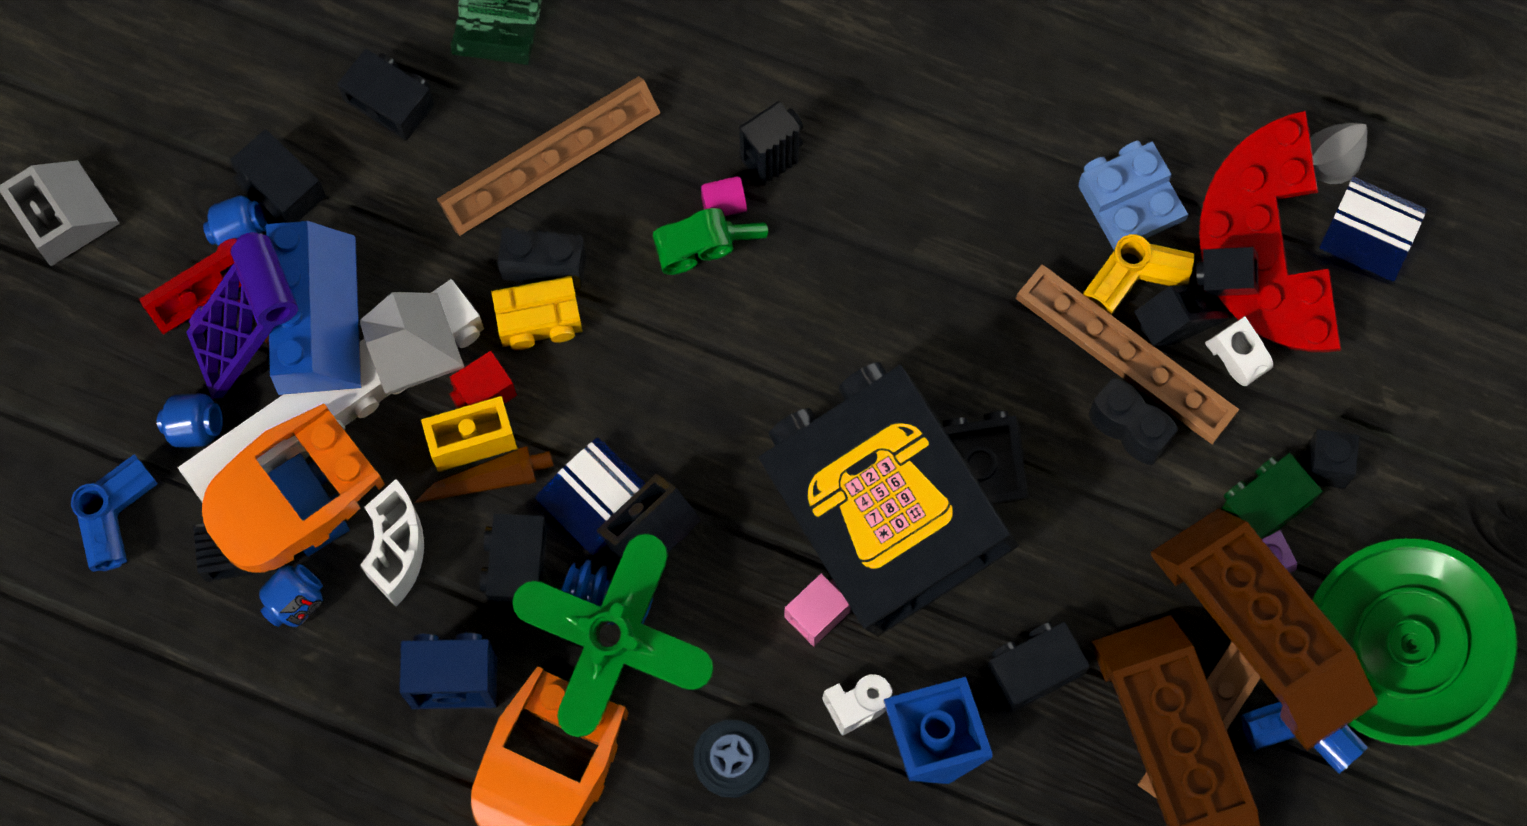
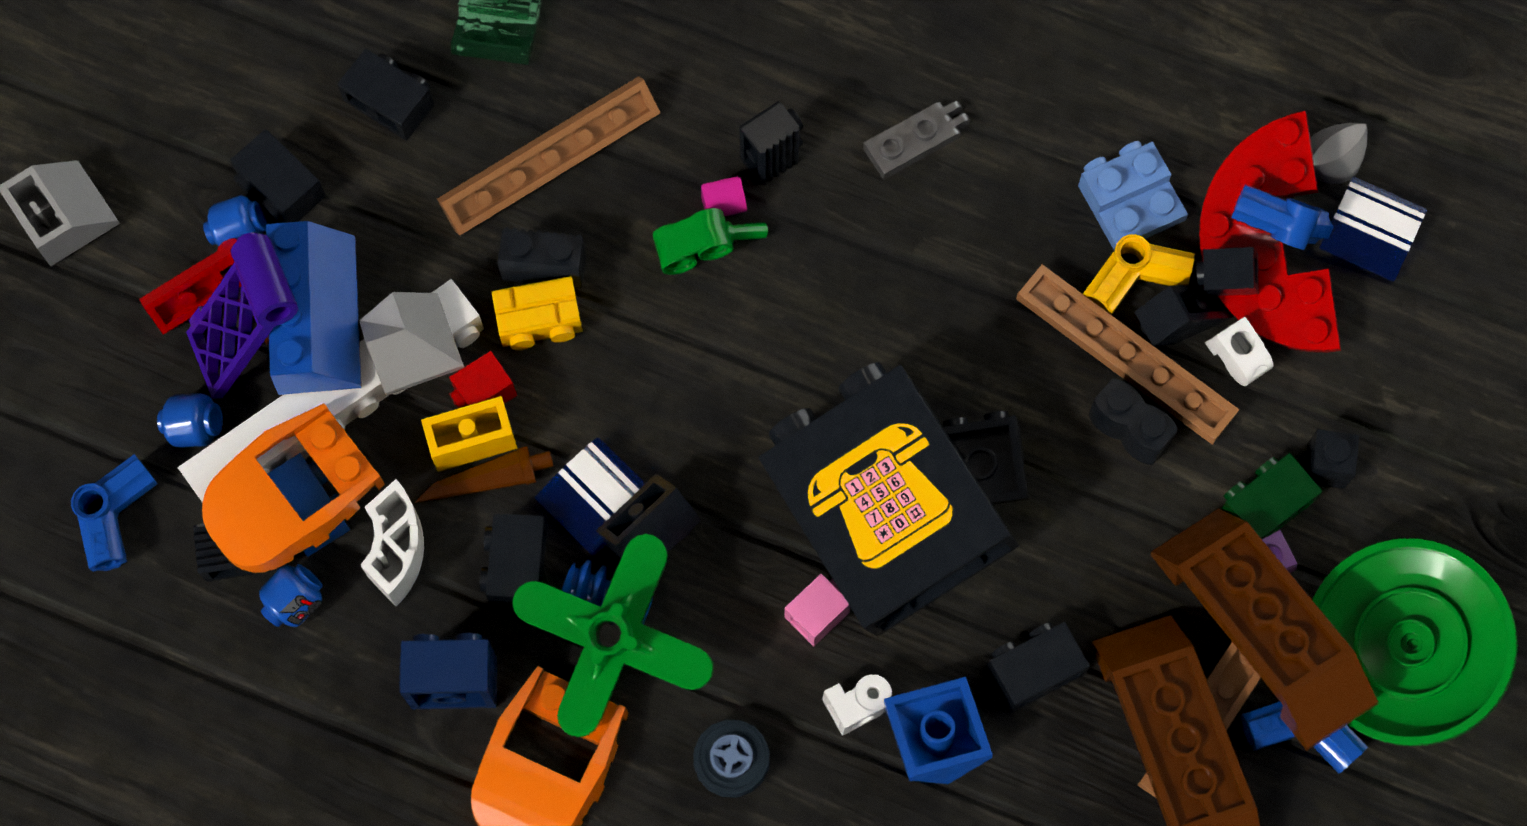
(915, 138): none -> flat silver hinge
(1286, 220): none -> blue piece

